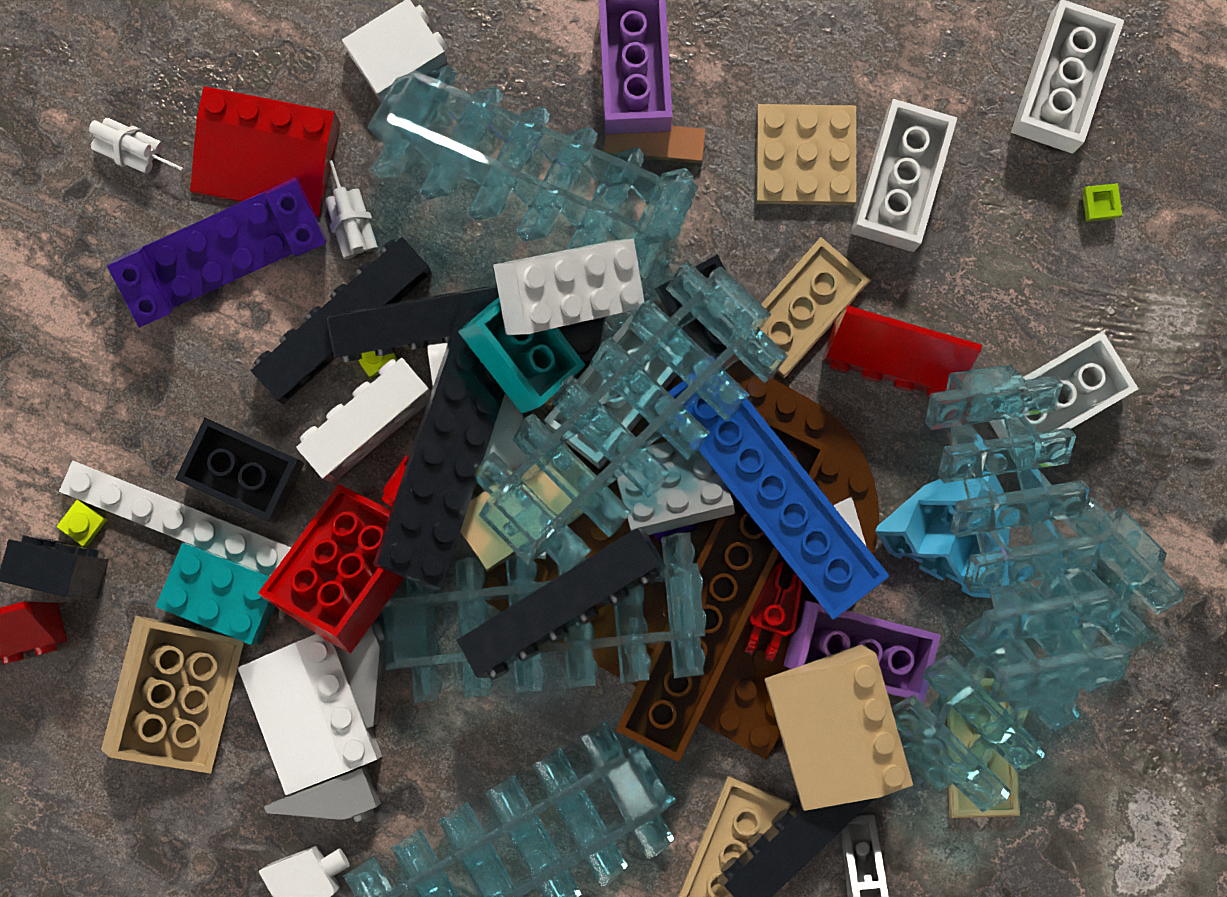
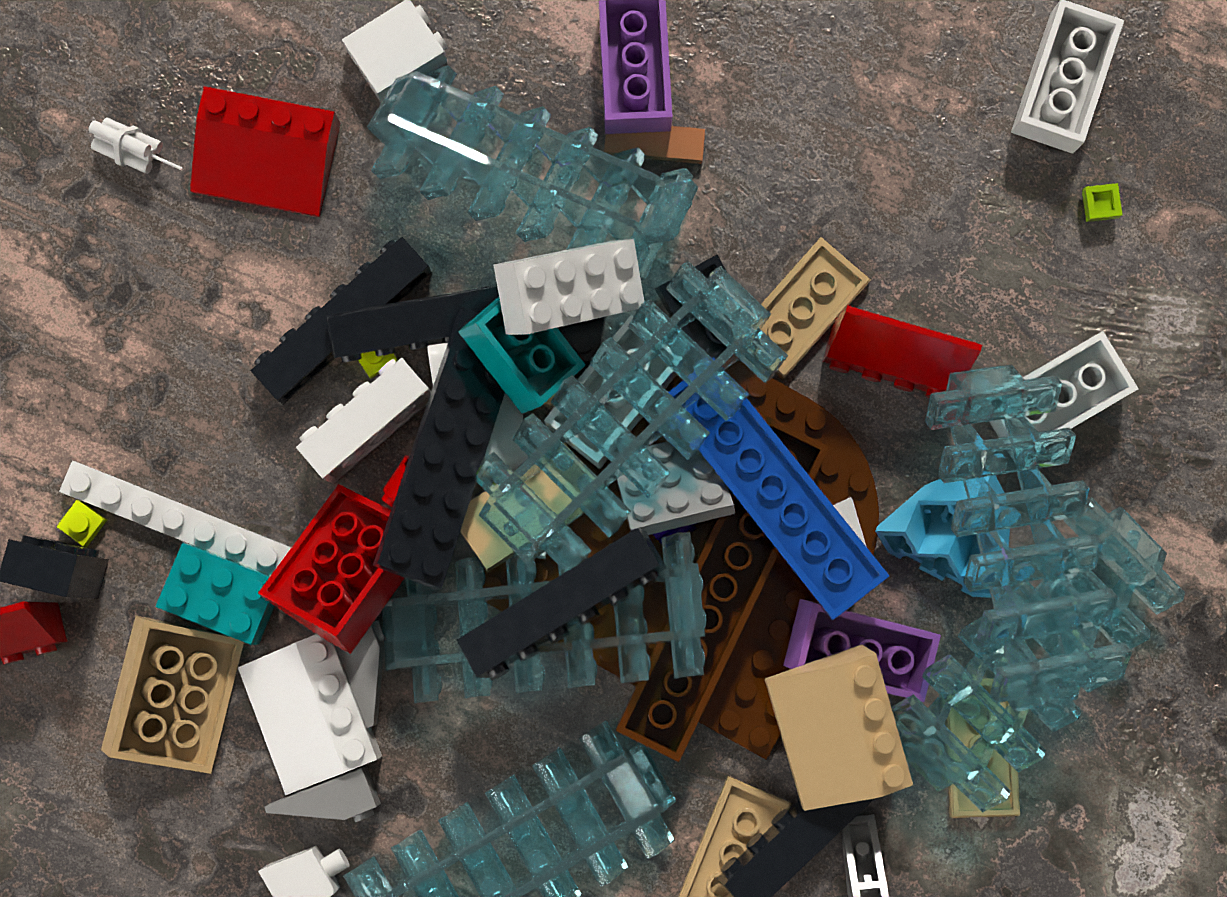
(216, 251): dark purple plate -> none
(240, 470): black brick -> none
(350, 220): white piece -> none
(774, 611): red hinge -> none
(806, 154): tan plate -> none
(904, 175): white brick -> none

